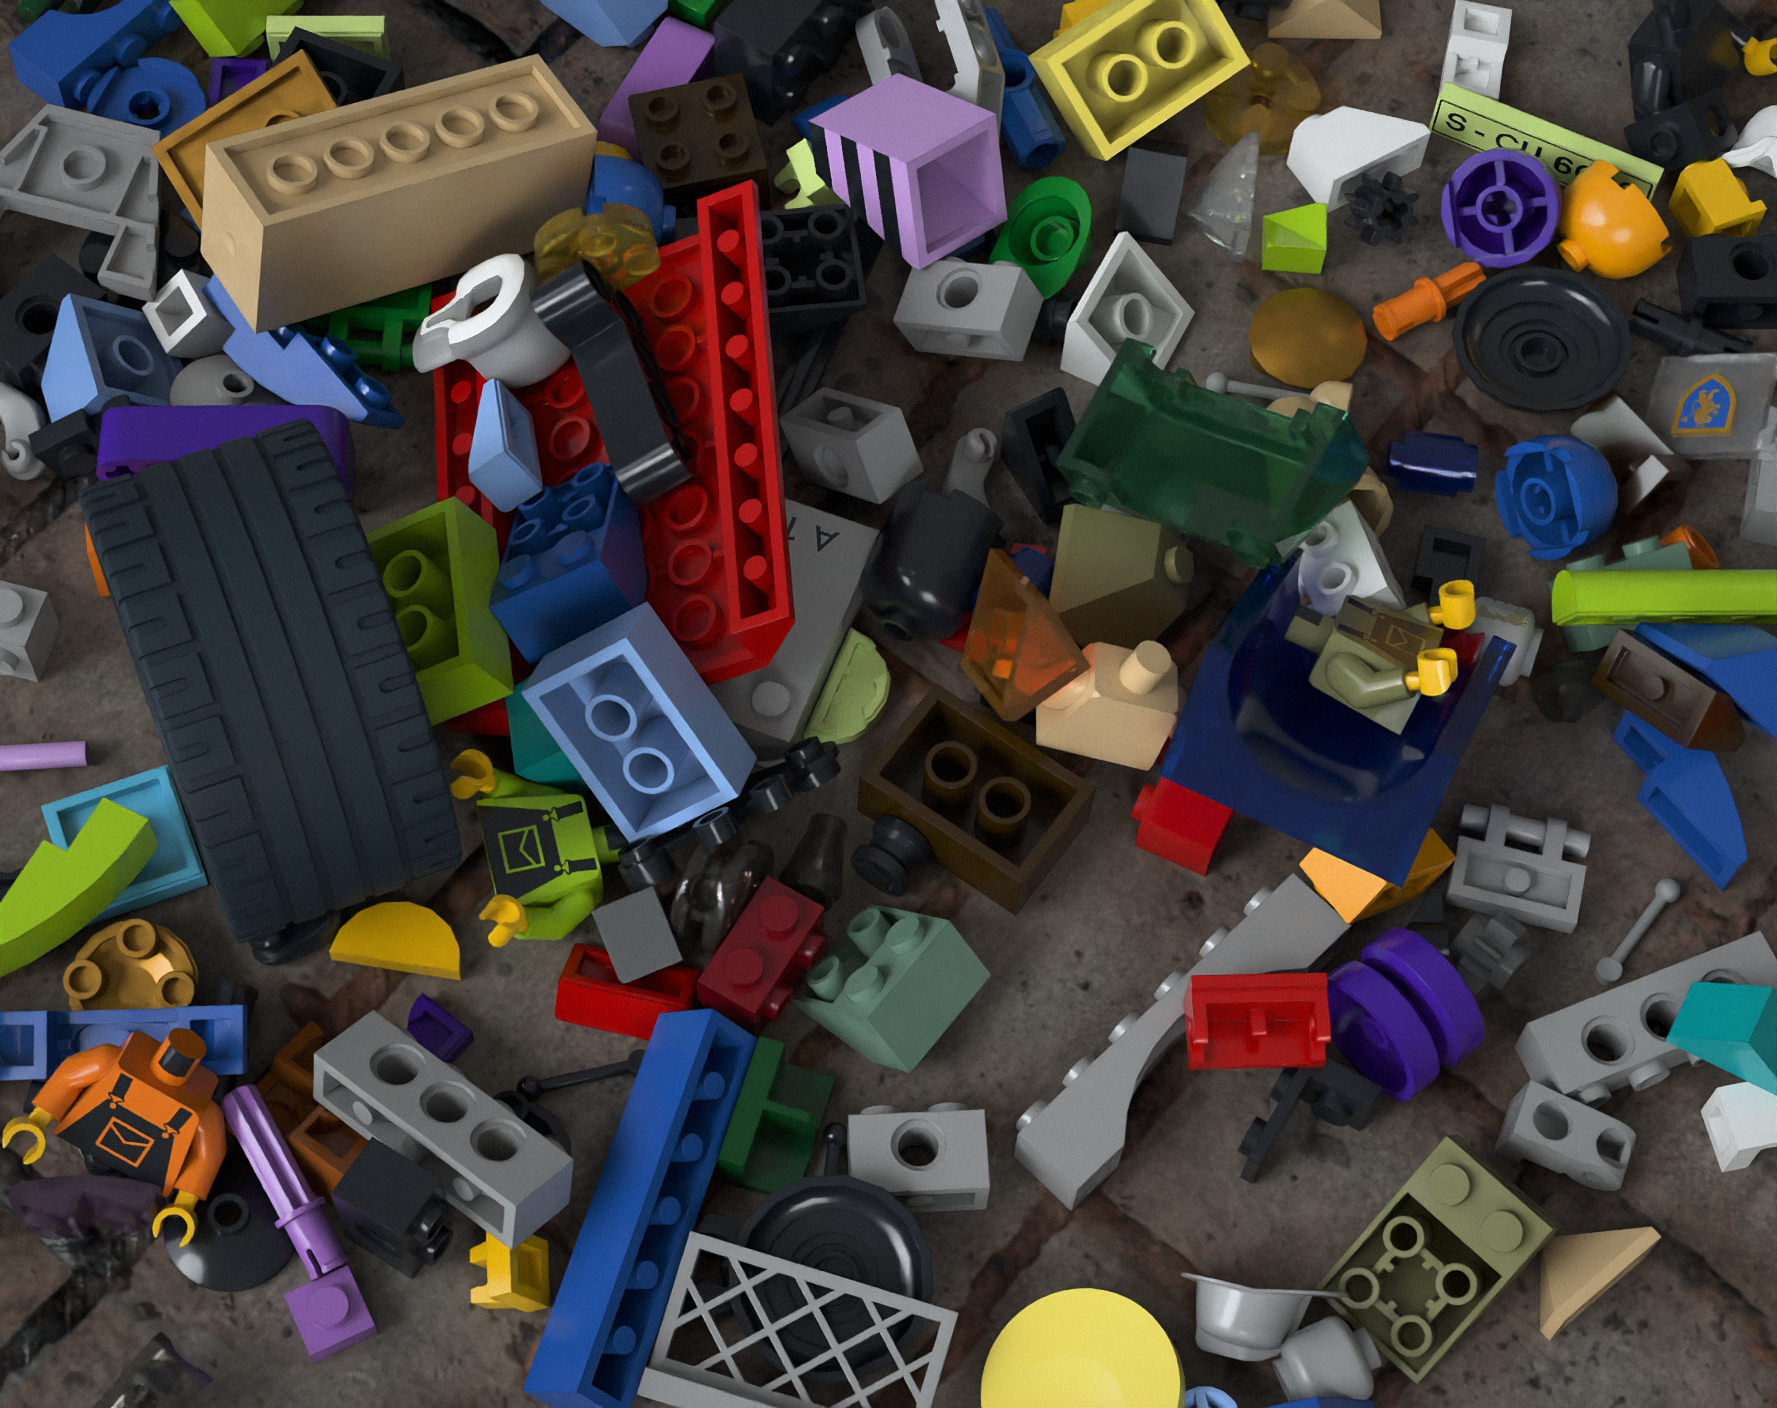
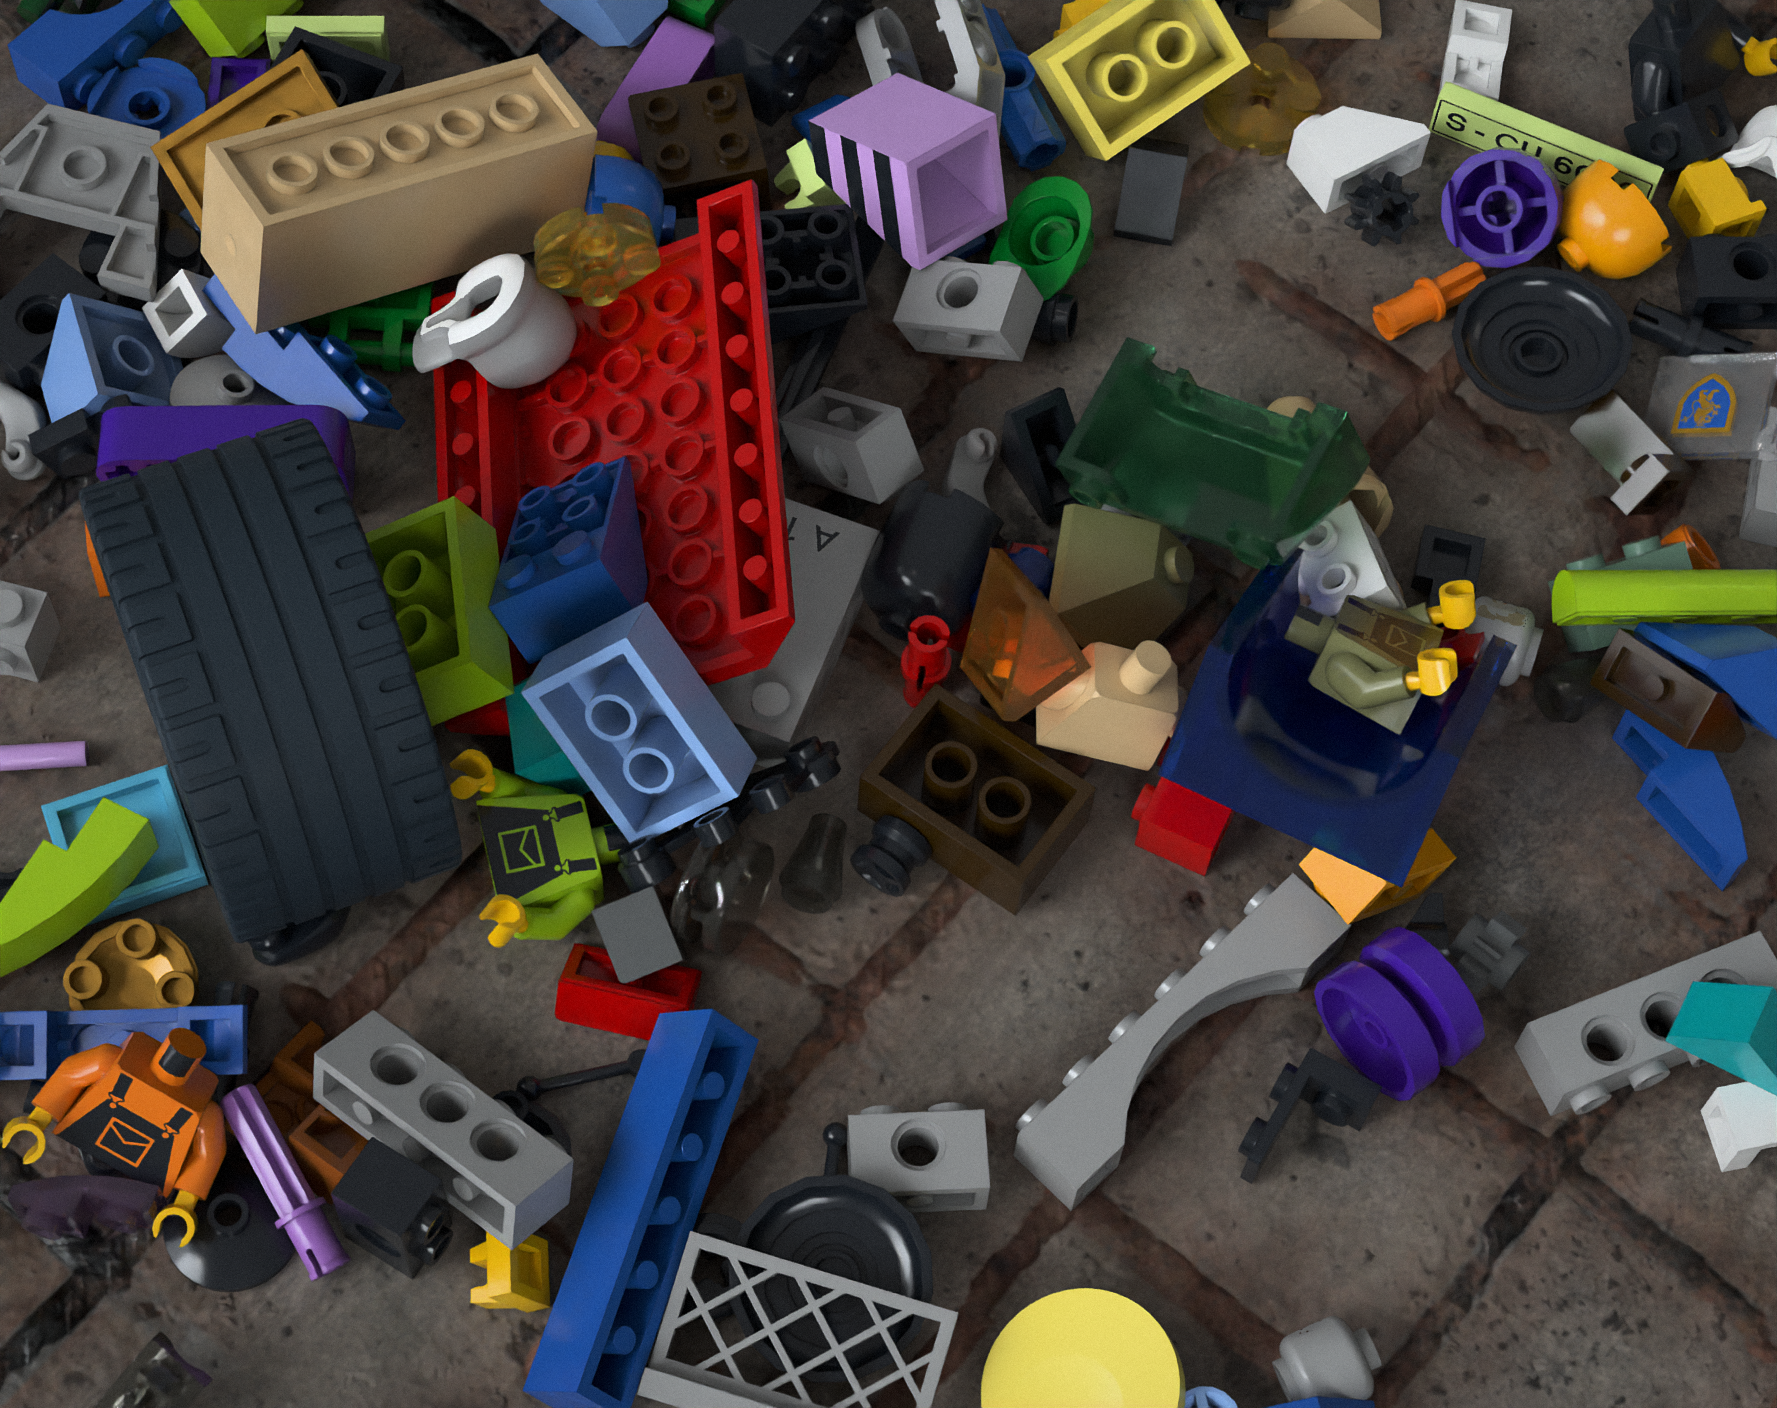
(330, 1314): medium lavender plate -> none
(399, 939): yellow tile -> none
(438, 1030): dark purple tile -> none
(504, 449): light blue slope -> none
(619, 379): black beam -> none
(763, 957): dark red brick -> none
(773, 1122): dark green panel -> none
(853, 693): yellowish green tile -> none
(892, 985): sand green slope -> none
(925, 661): none -> red pin
(1121, 302): white slope -> none
(1225, 199): clear slope -> none
(1246, 1320): light grey piece -> none
(1257, 1021): red hinge -> none
(1295, 239): lime slope -> none
(1306, 338): pearl gold dish -> none
(1331, 392): hinge -> none
(1432, 463): clear blue brick -> none
(1437, 1256): olive slope -> none
(1521, 883): light grey plate -> none
(1556, 495): blue cylinder -> none
(1566, 1137): light grey leg -> none
(1584, 1267): tan slope -> none
(1610, 968): light grey hinge -> none

